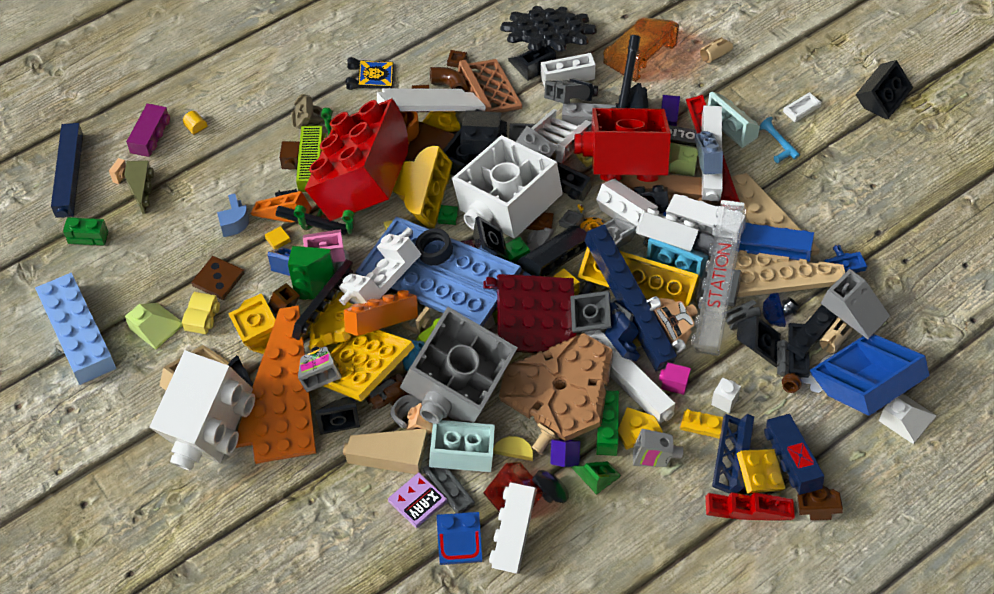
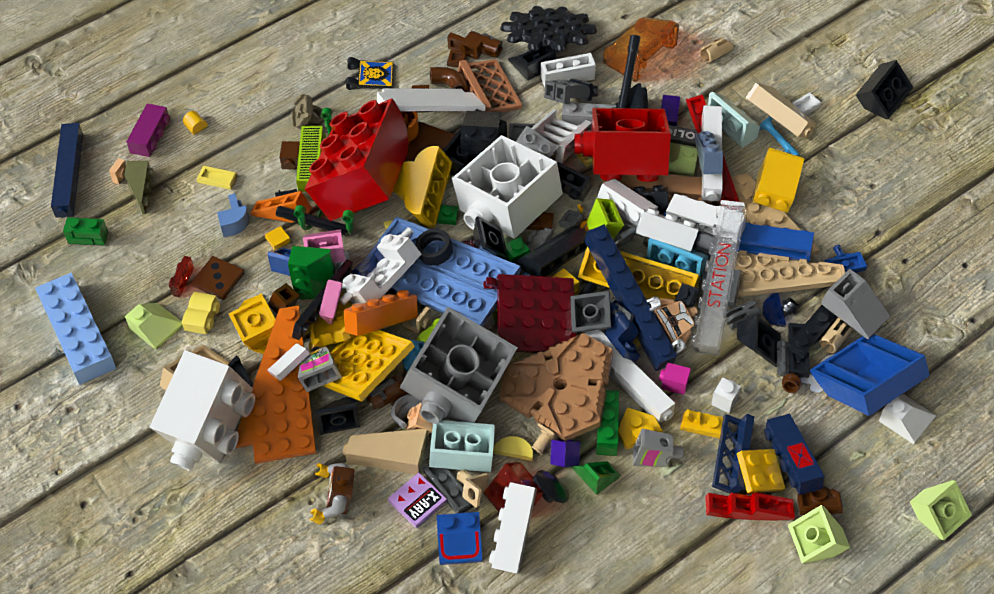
(183, 272): none -> clear red plate
(217, 177): none -> light yellow tile
(288, 362): none -> white tile
(330, 301): none -> bright pink slope
(339, 491): none -> torso
(365, 266): none -> clear blue tile
(443, 120): yellow plate -> none
(473, 486): none -> tan bracket
(475, 44): none -> reddish brown plate
(605, 212): none -> lime torso
(688, 295): none -> black plate
(778, 180): none -> yellow slope
(781, 110): none -> tan slope
(818, 536): none -> yellowish green slope
(941, 508): none -> yellowish green slope

